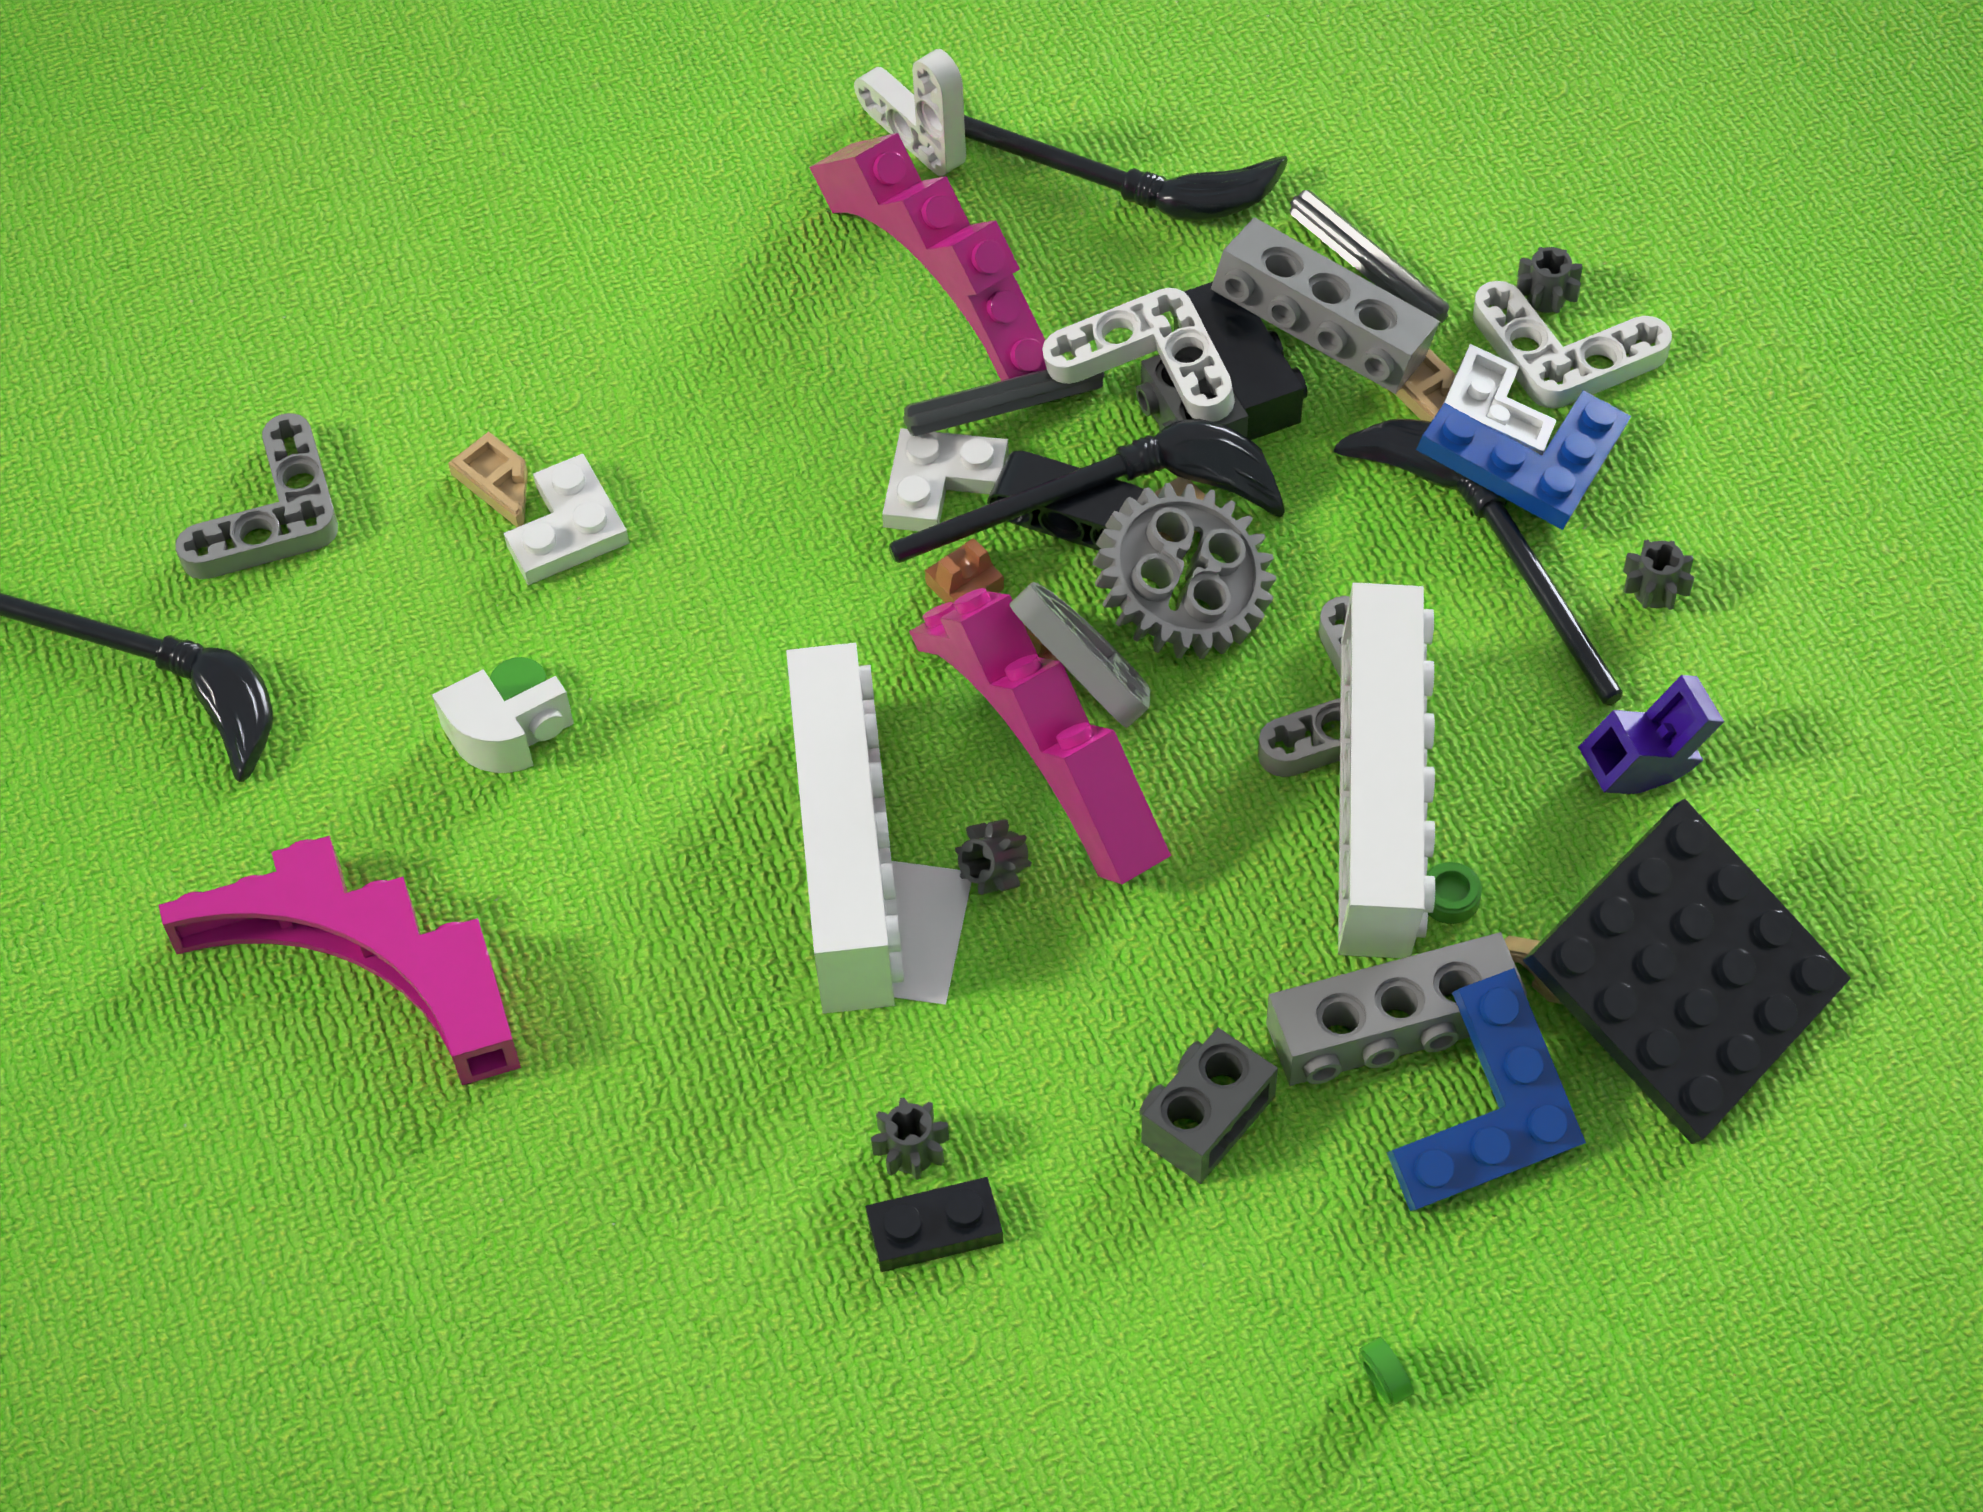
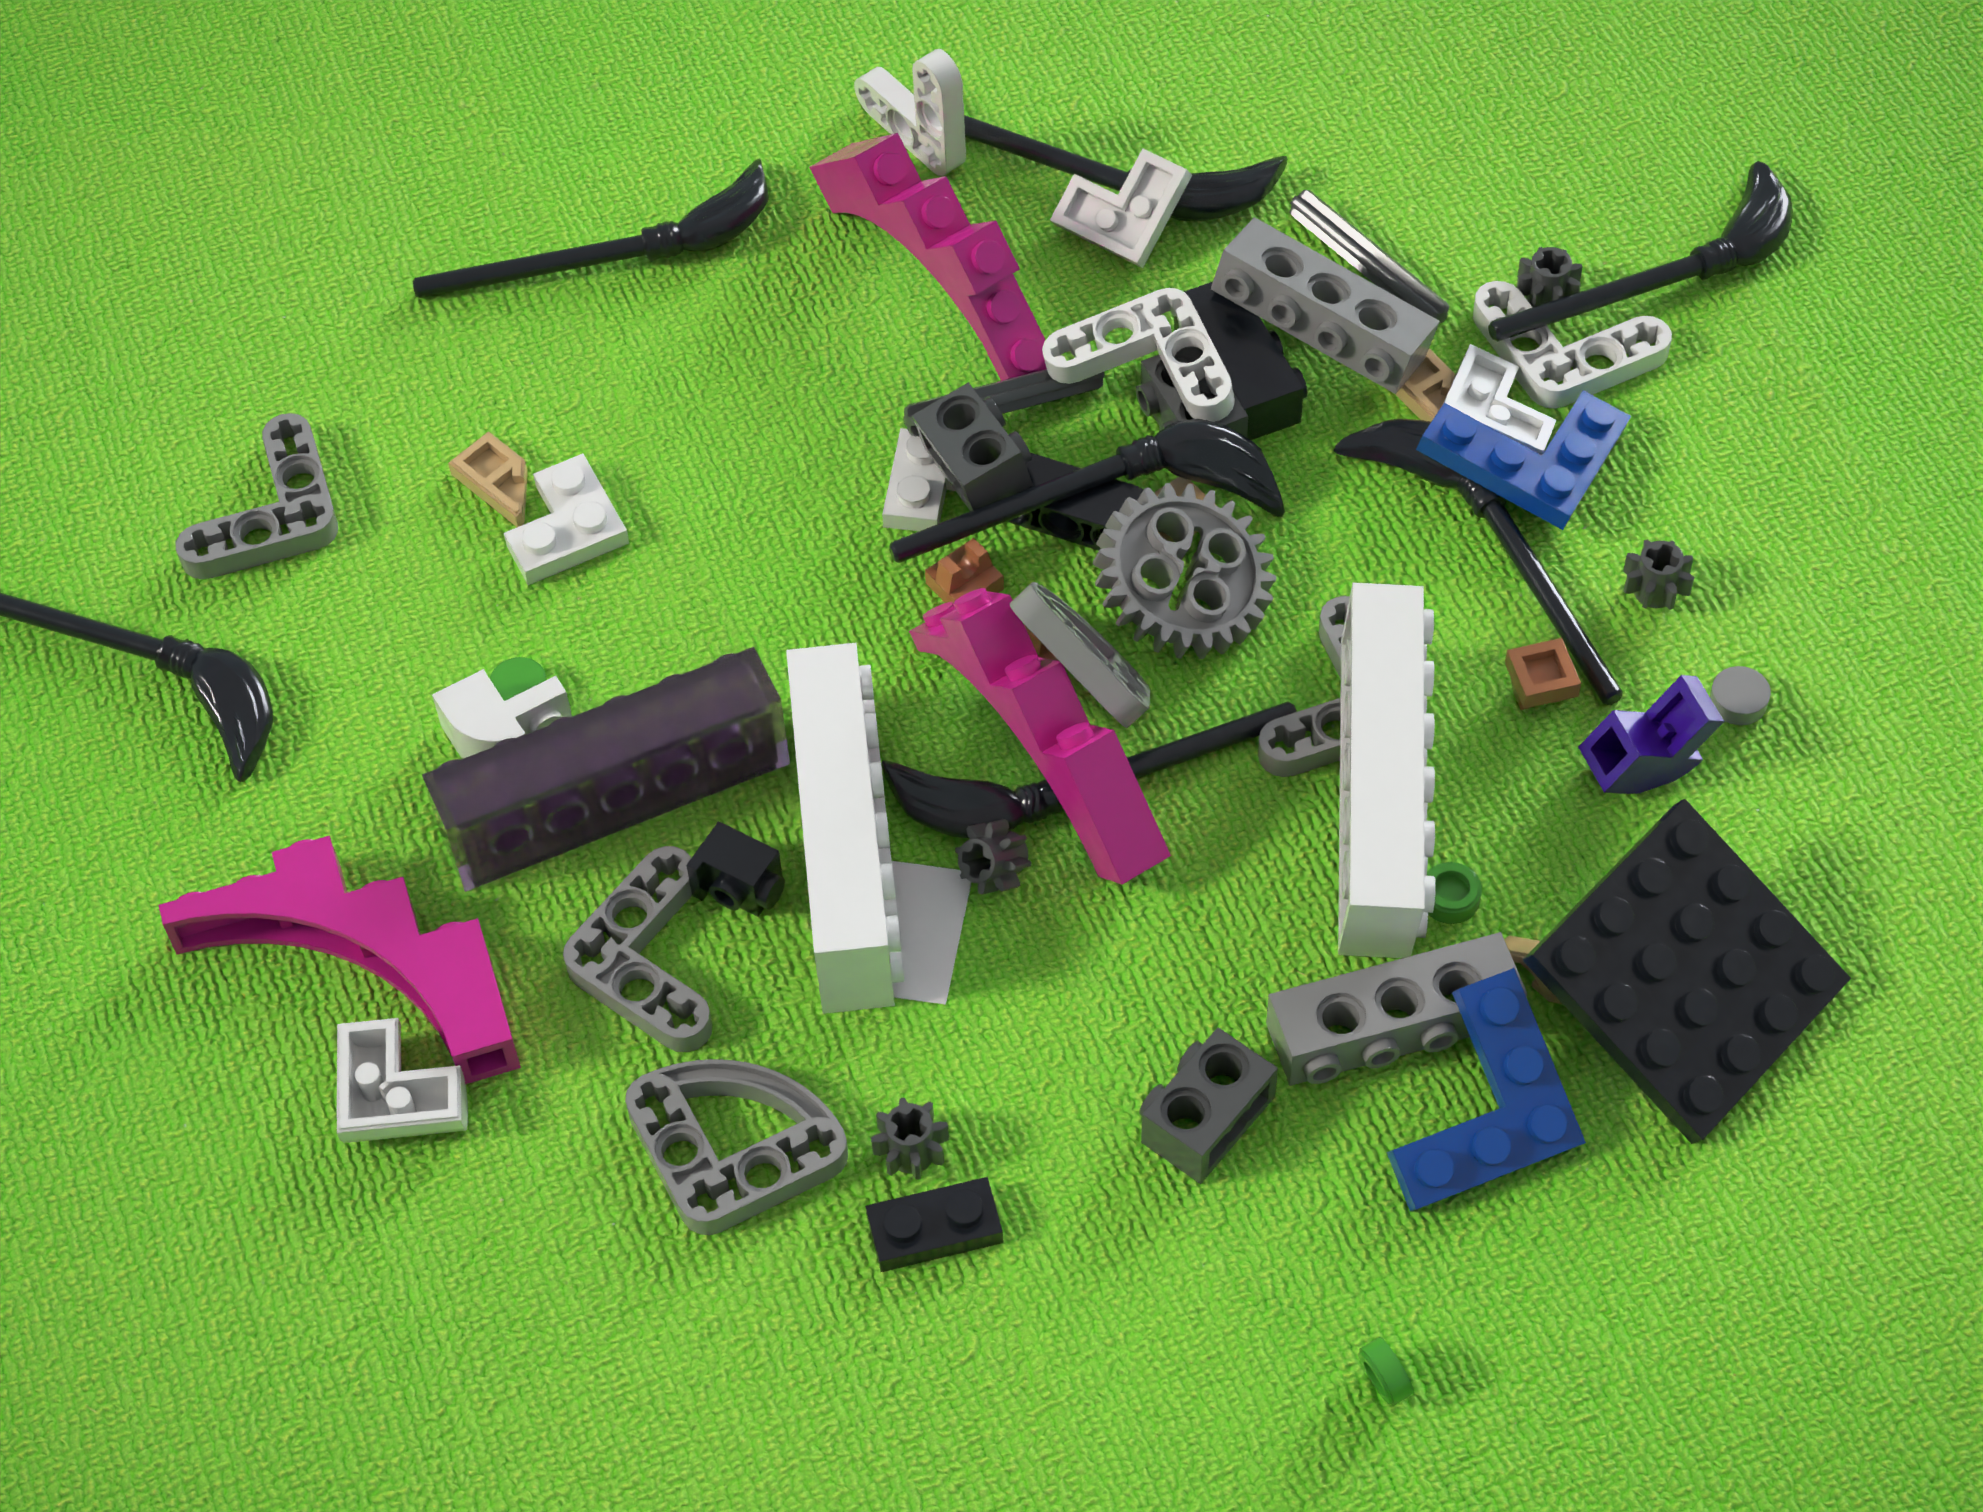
(381, 1099): none -> white brick
(608, 768): none -> brick
(622, 957): none -> light grey beam
(701, 229): none -> black piece
(708, 1174): none -> light grey beam
(736, 871): none -> black brick
(955, 804): none -> black piece
(973, 448): none -> dark grey brick
(1127, 221): none -> white plate
(1542, 673): none -> nougat tile
(1740, 695): none -> light grey tile
(1748, 238): none -> black piece

